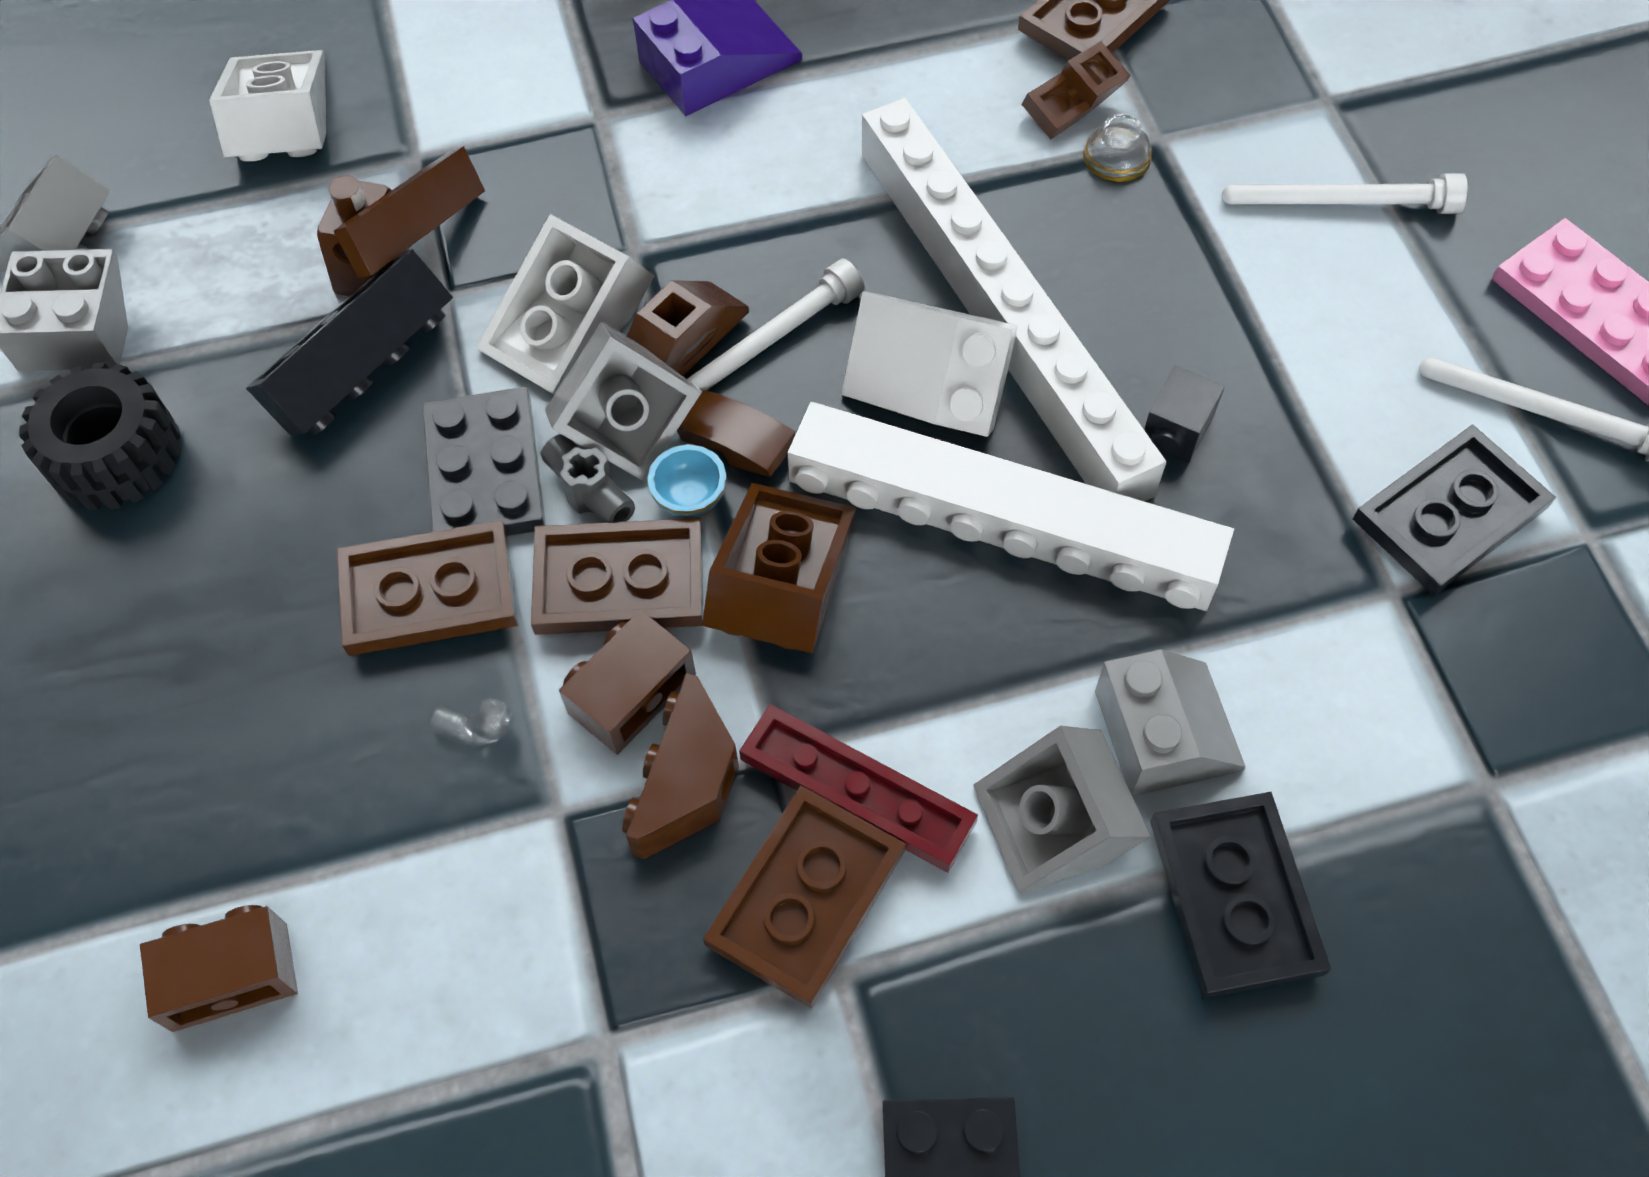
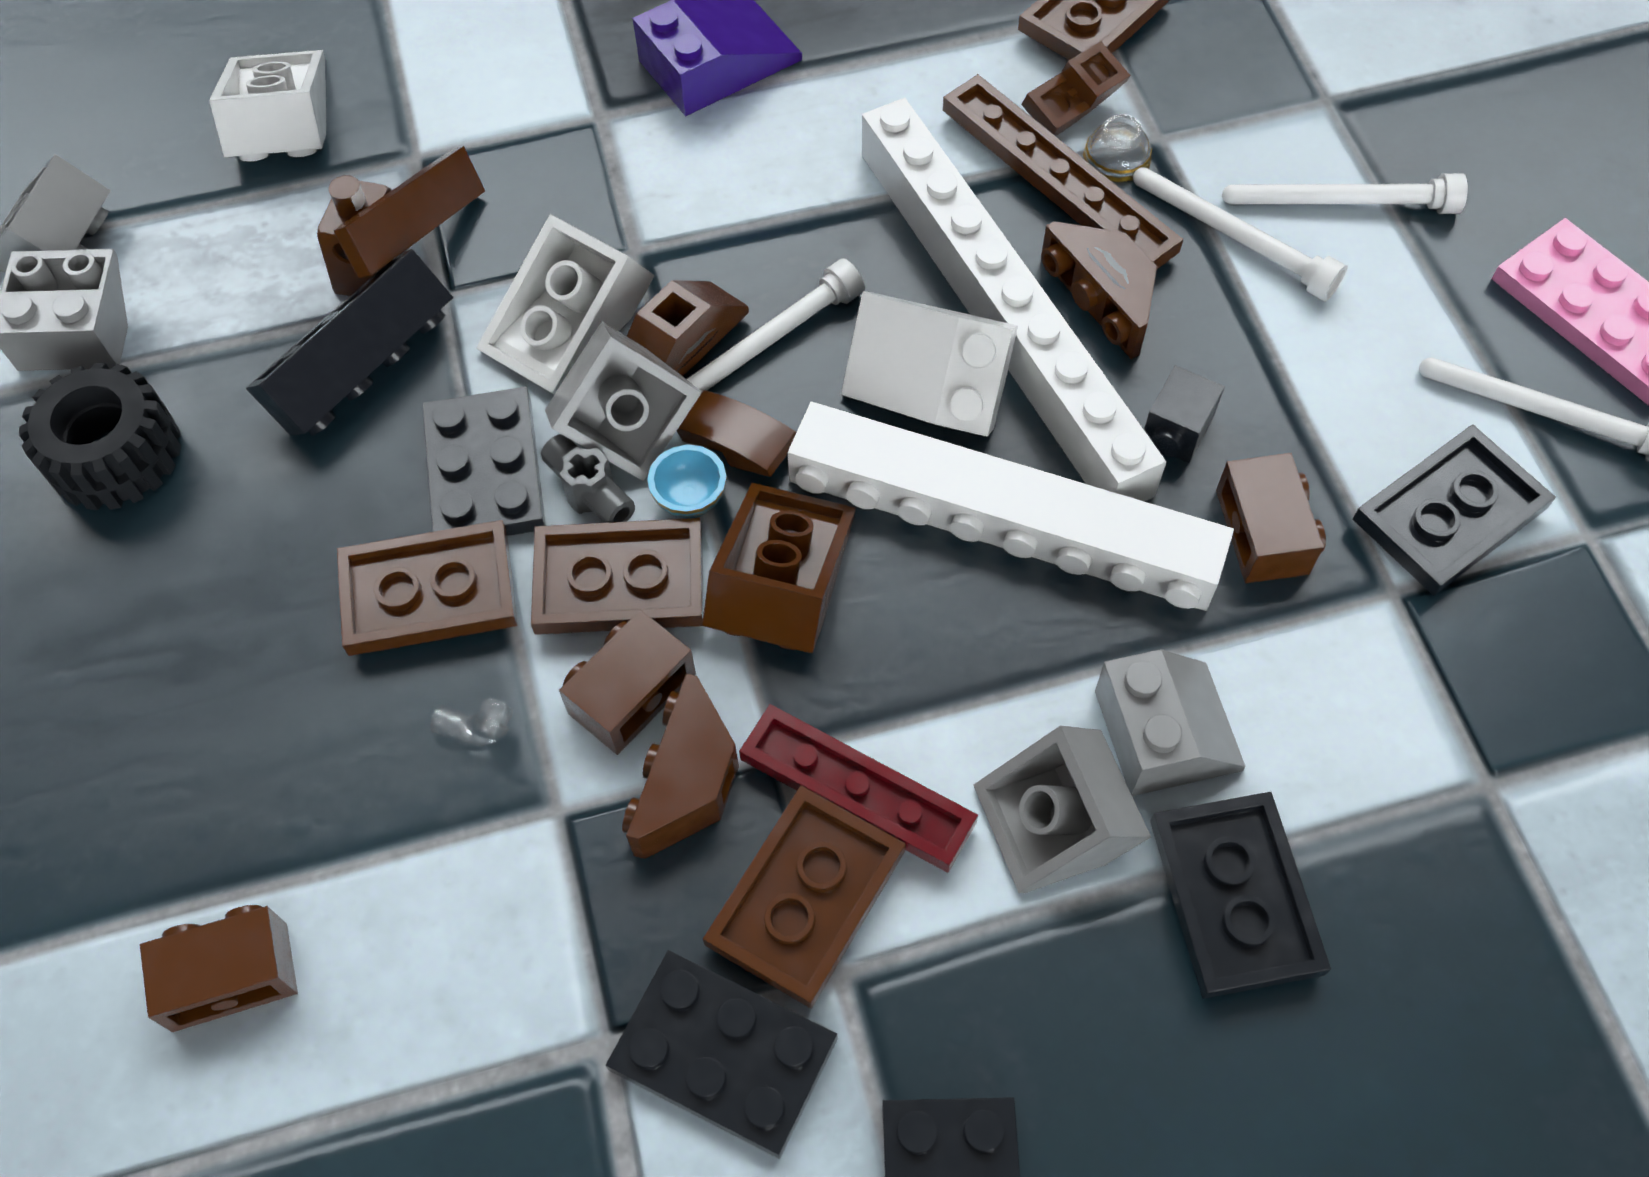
(723, 1053): none -> black plate
(1056, 168): none -> plate
(1105, 277): none -> slope
(1270, 517): none -> brick
(1319, 274): none -> white piece

